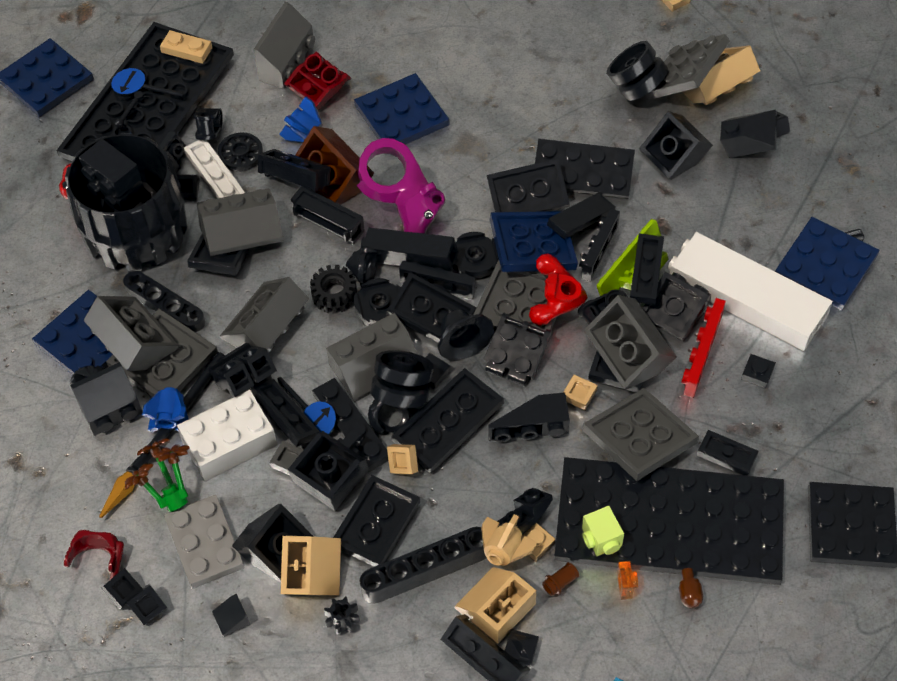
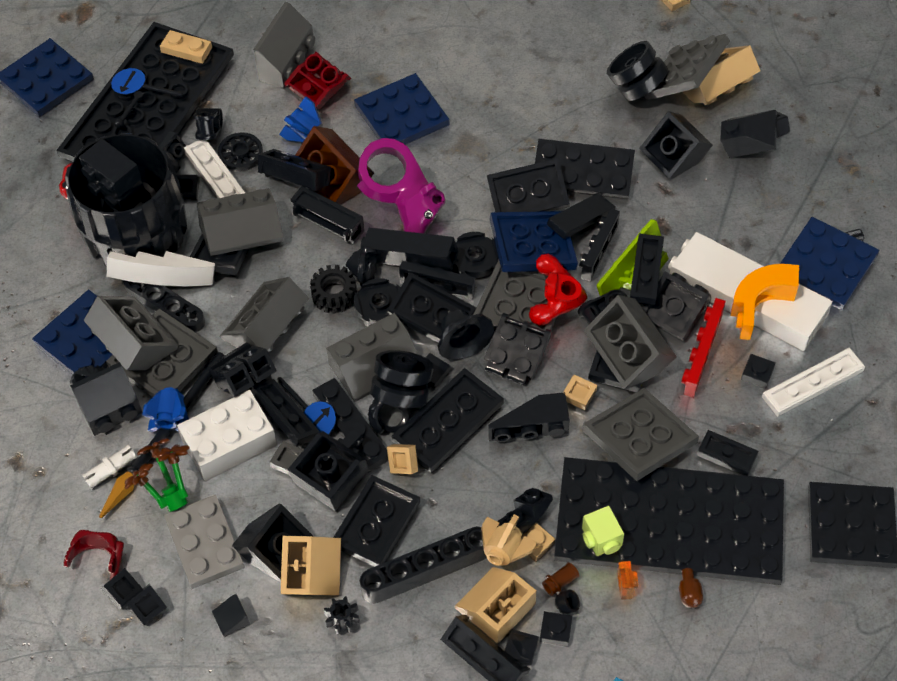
(109, 466): none -> white pin
(156, 270): none -> white slope
(556, 629): none -> black plate
(567, 602): none -> black hinge
(763, 284): none -> light orange arch
(813, 382): none -> white tile

